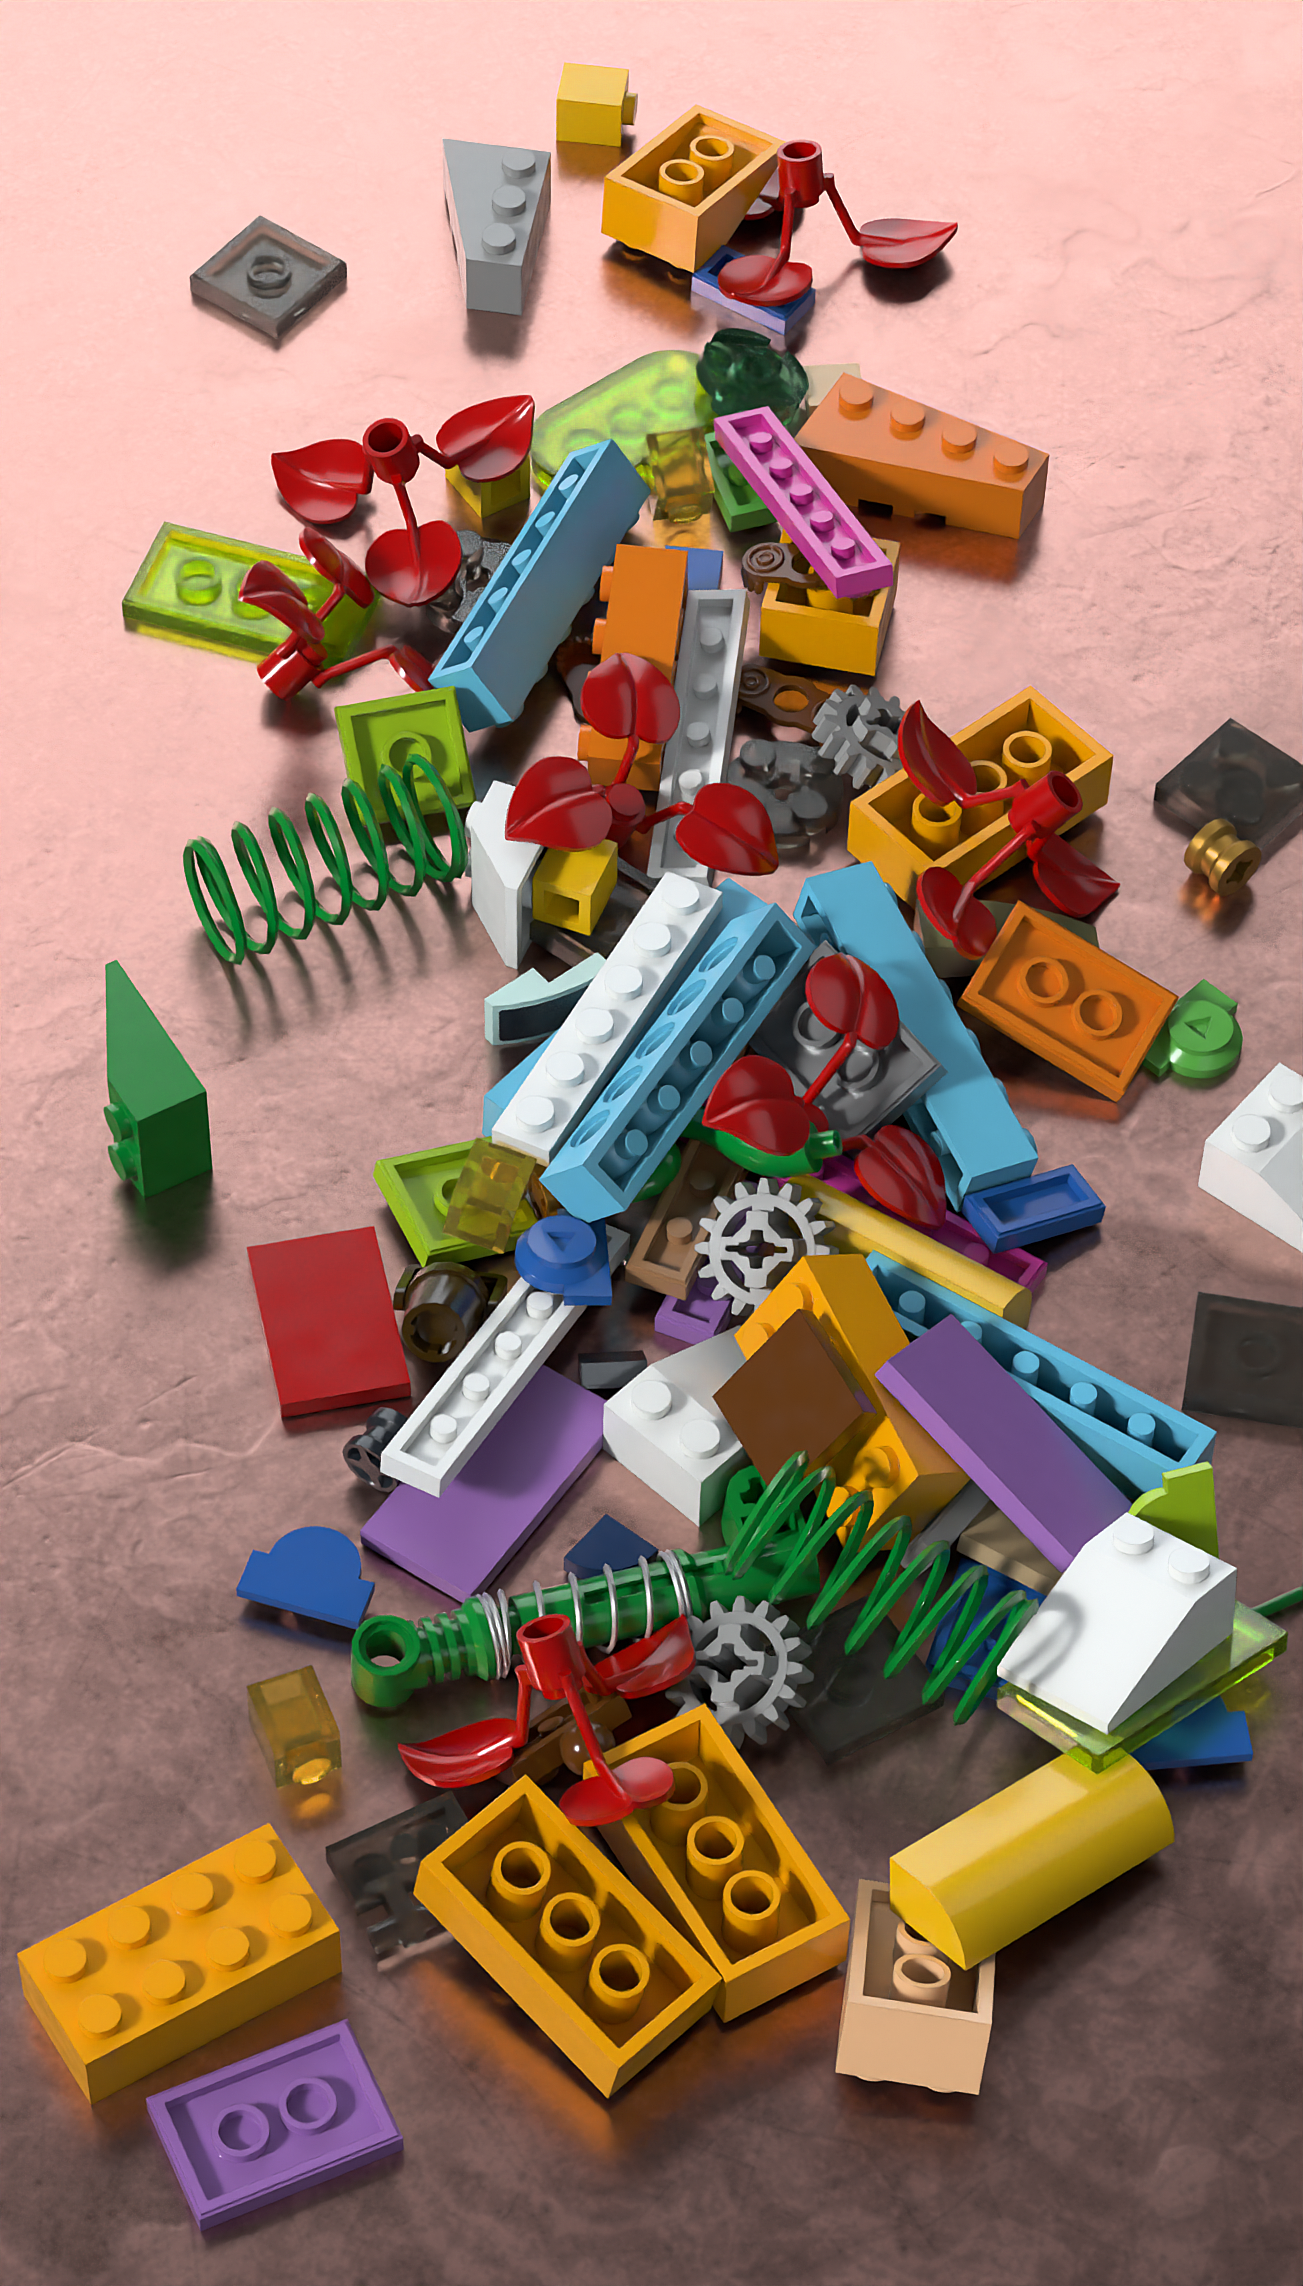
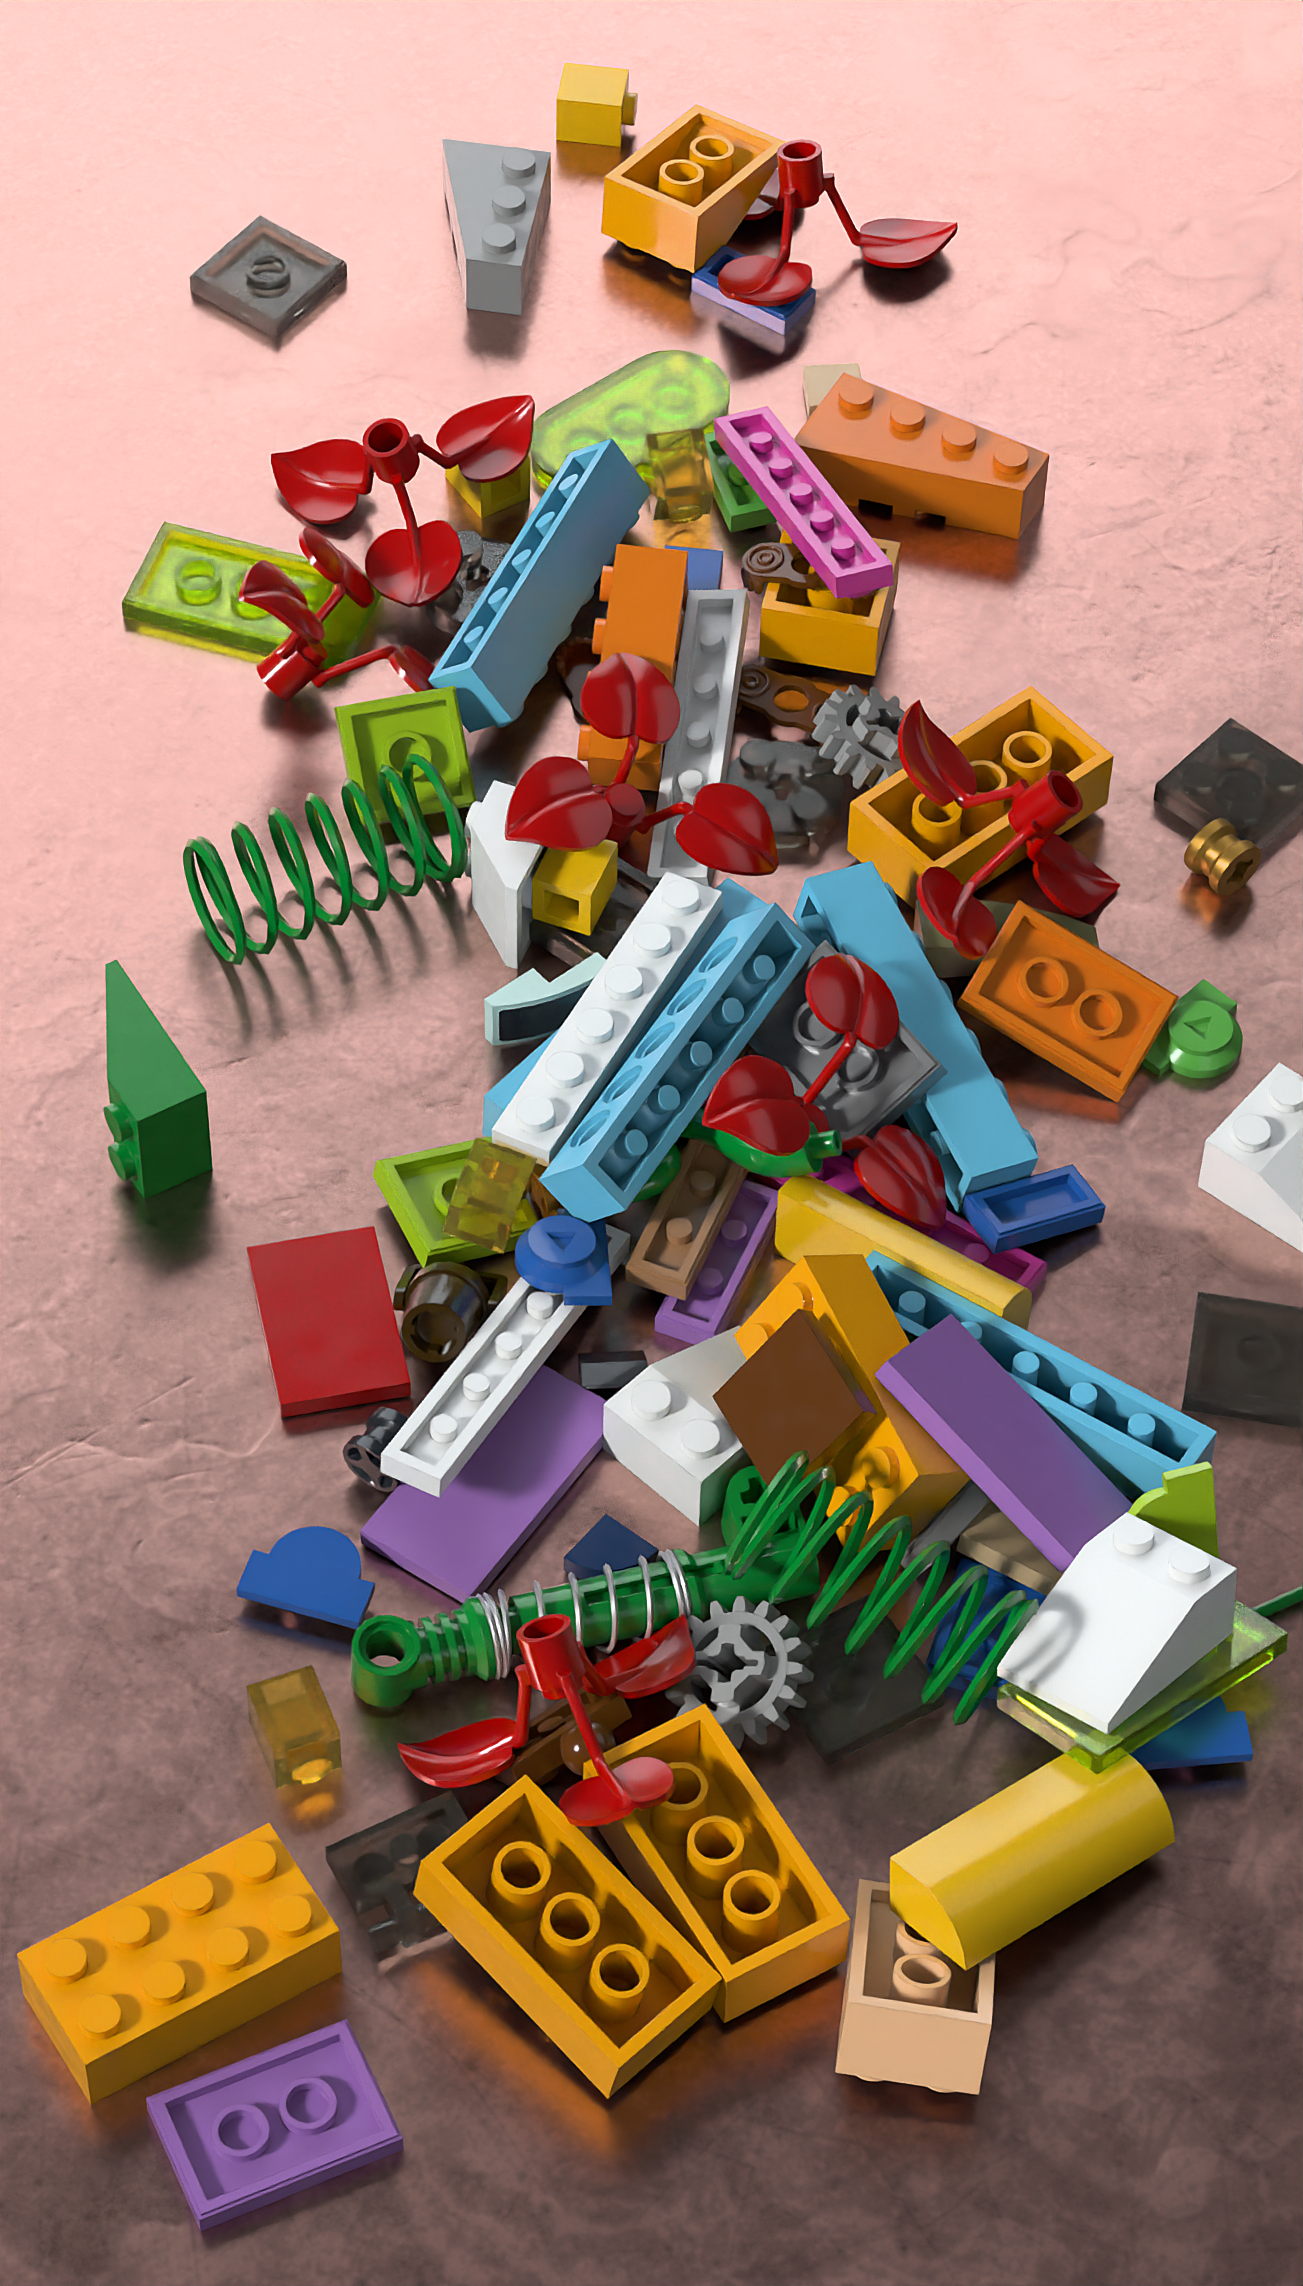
(747, 375): clear green plate -> none
(763, 1224): light grey gear -> none

